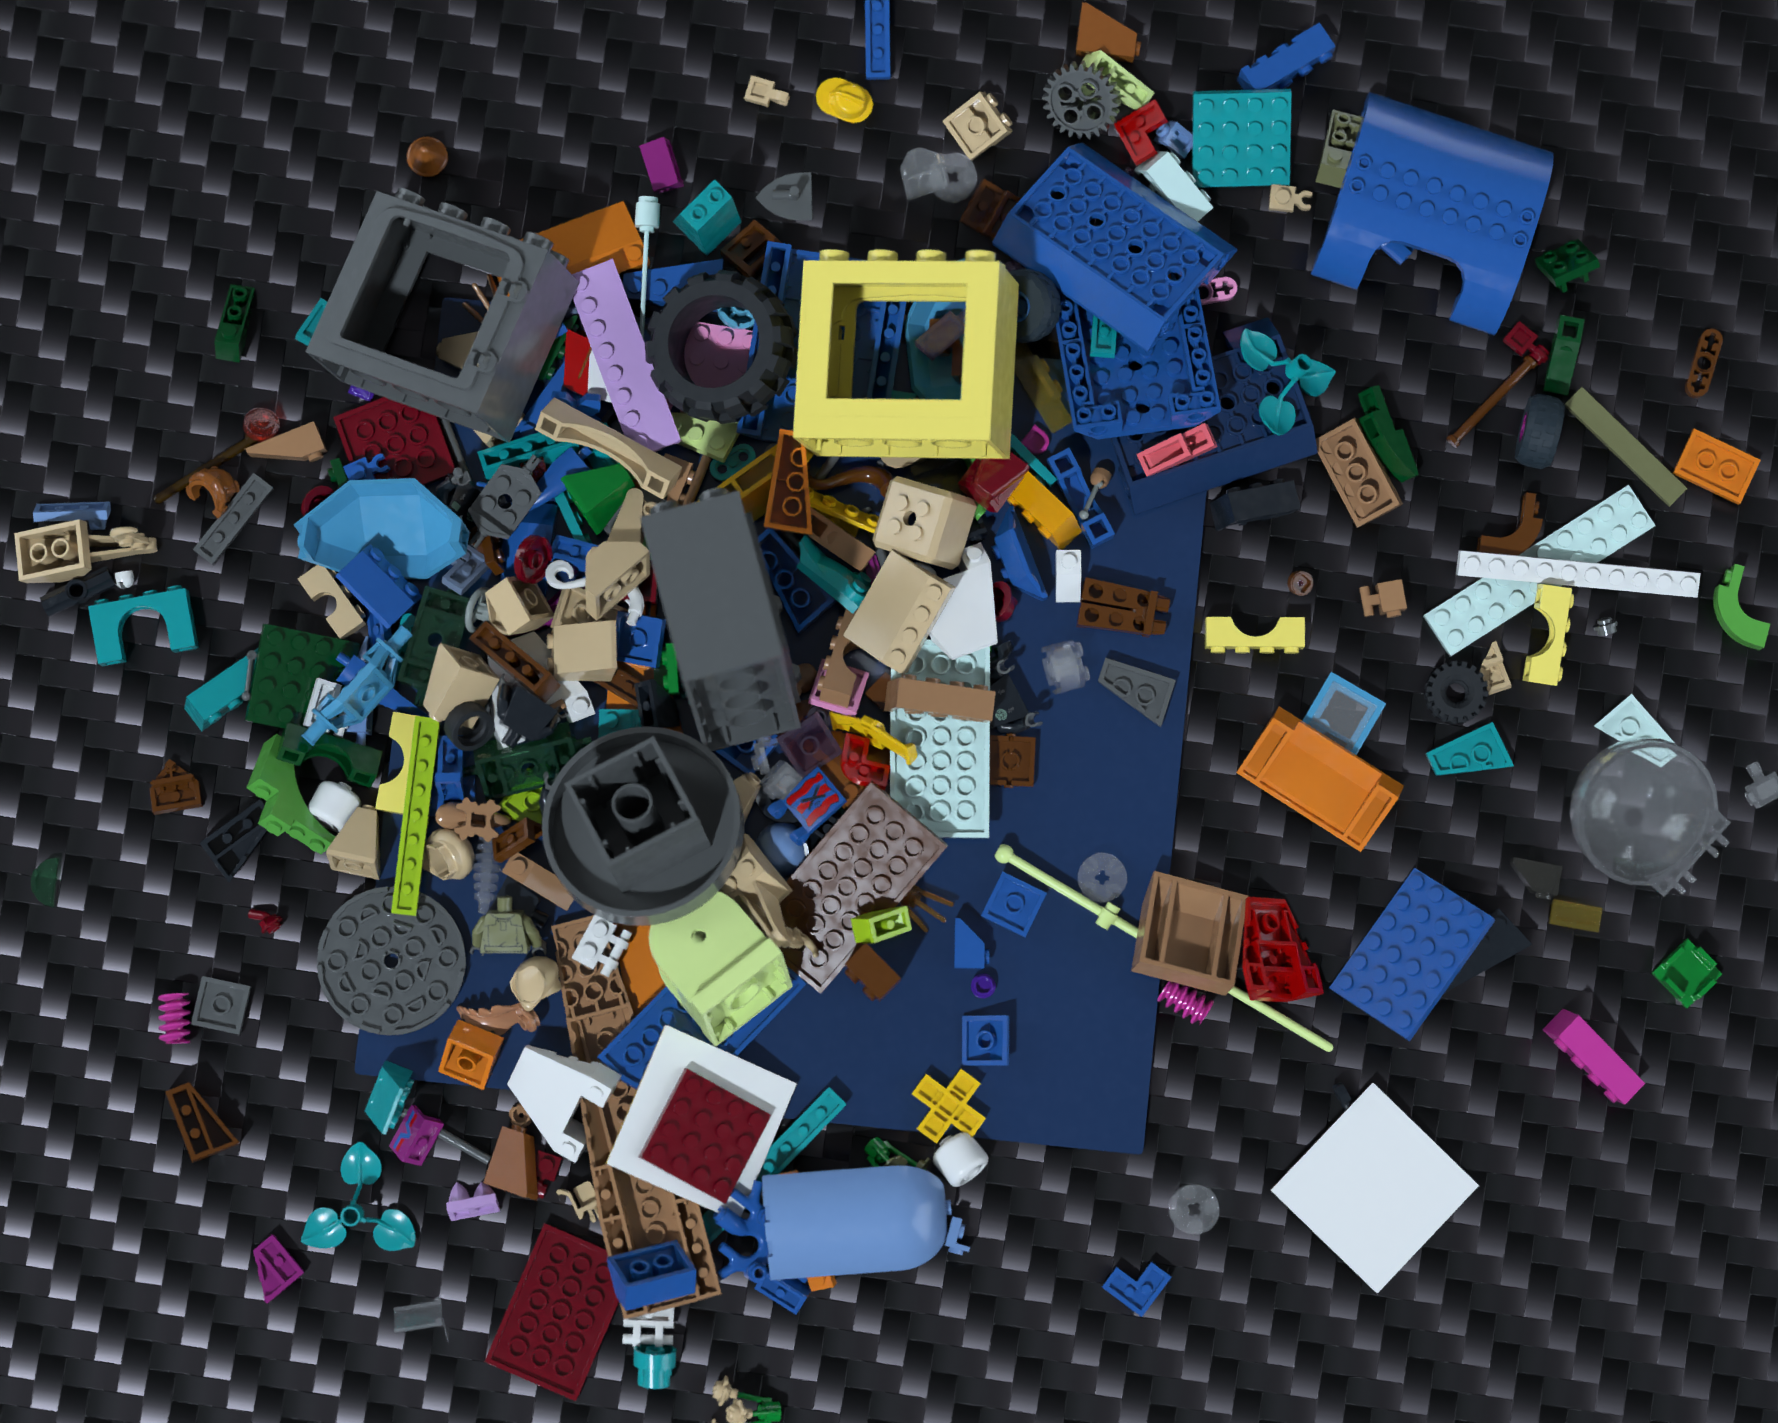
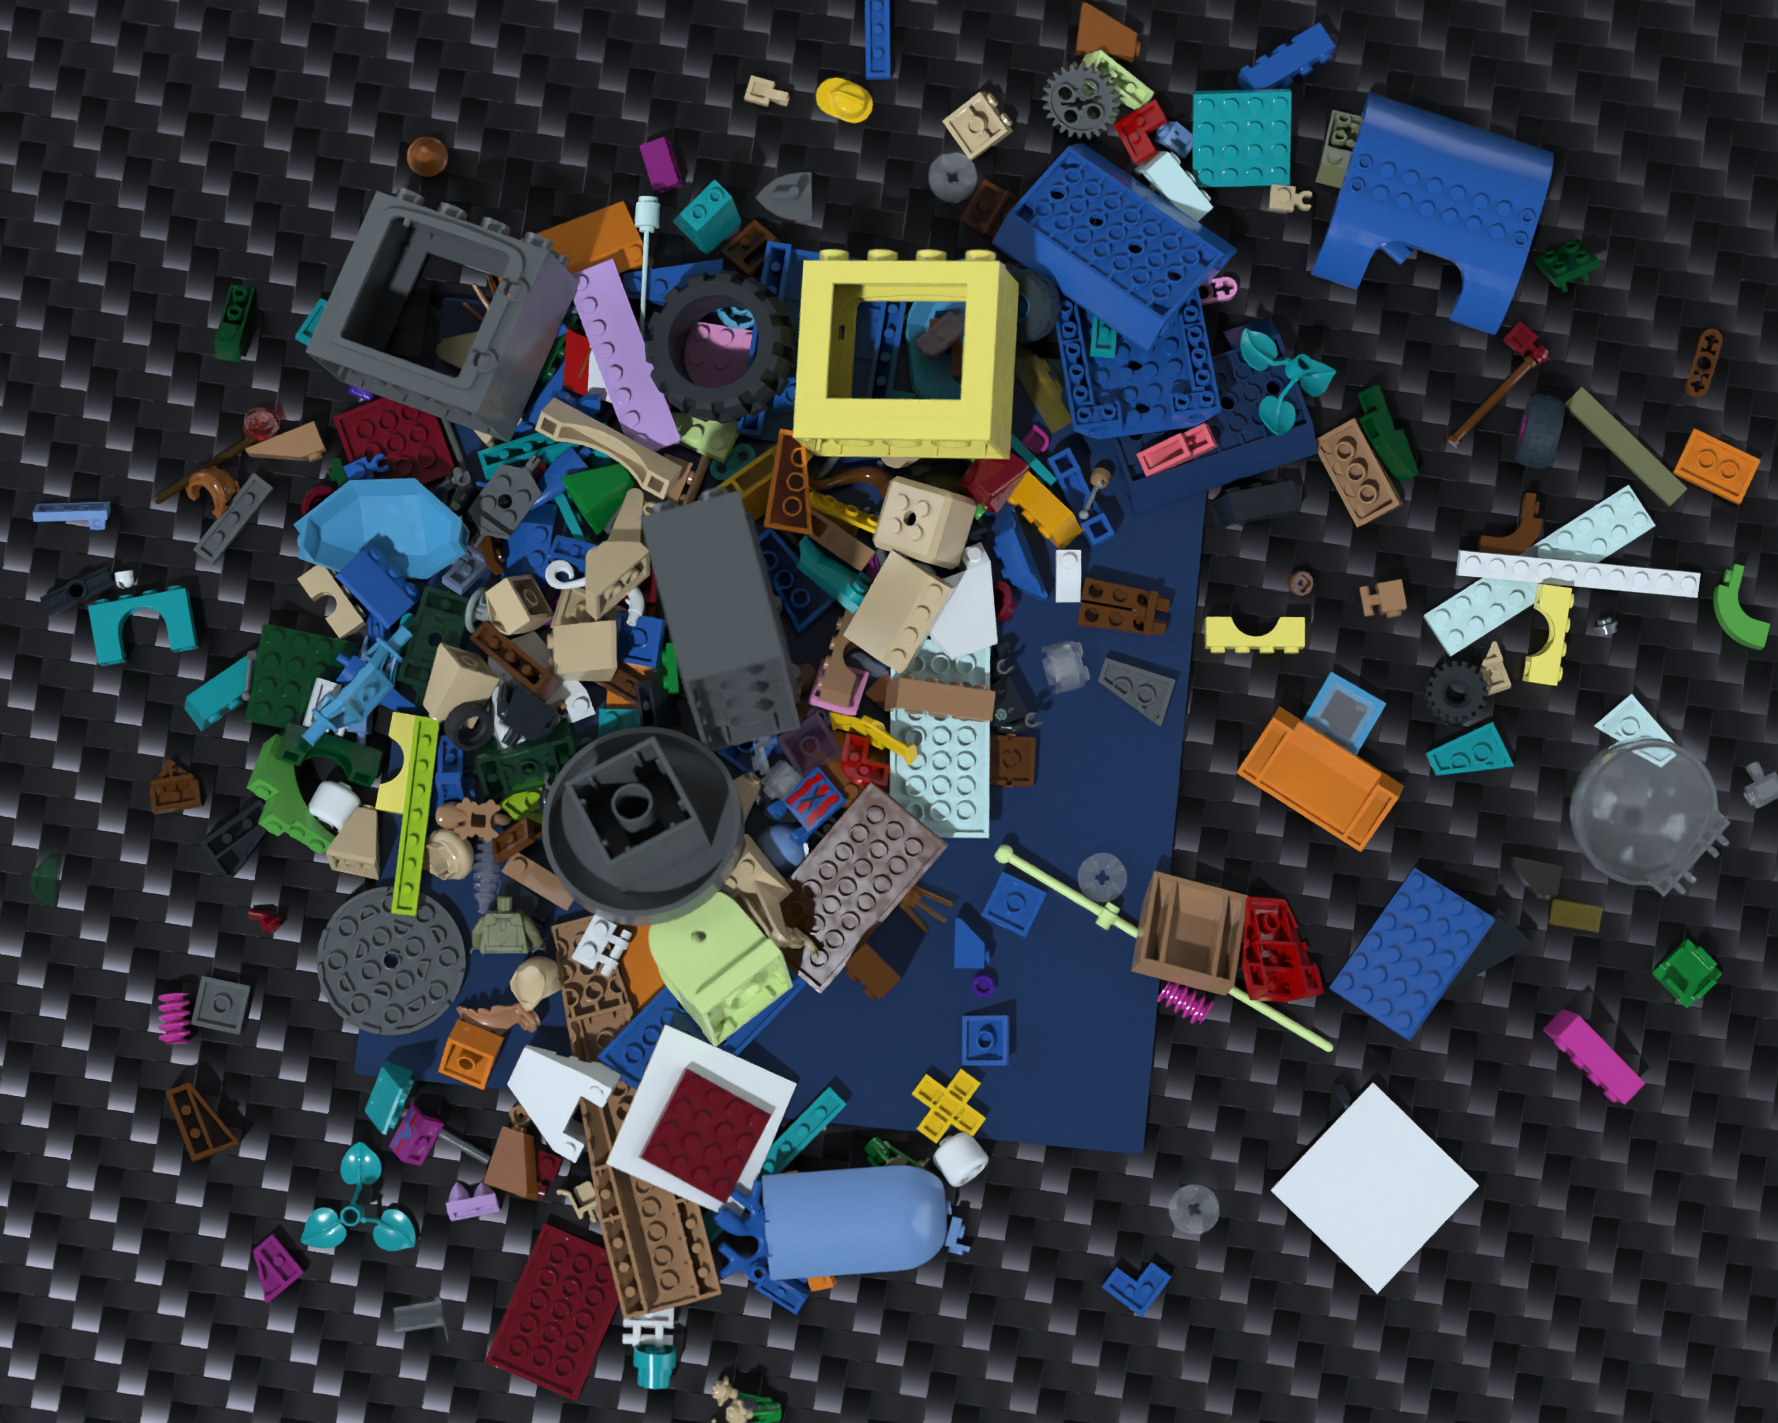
(63, 550): tan slope -> none
(532, 559): dark red tile -> none
(651, 1275): blue slope -> none
(880, 924): lime slope -> none
(923, 172): clear slope -> none
(1563, 354): dark green slope -> none

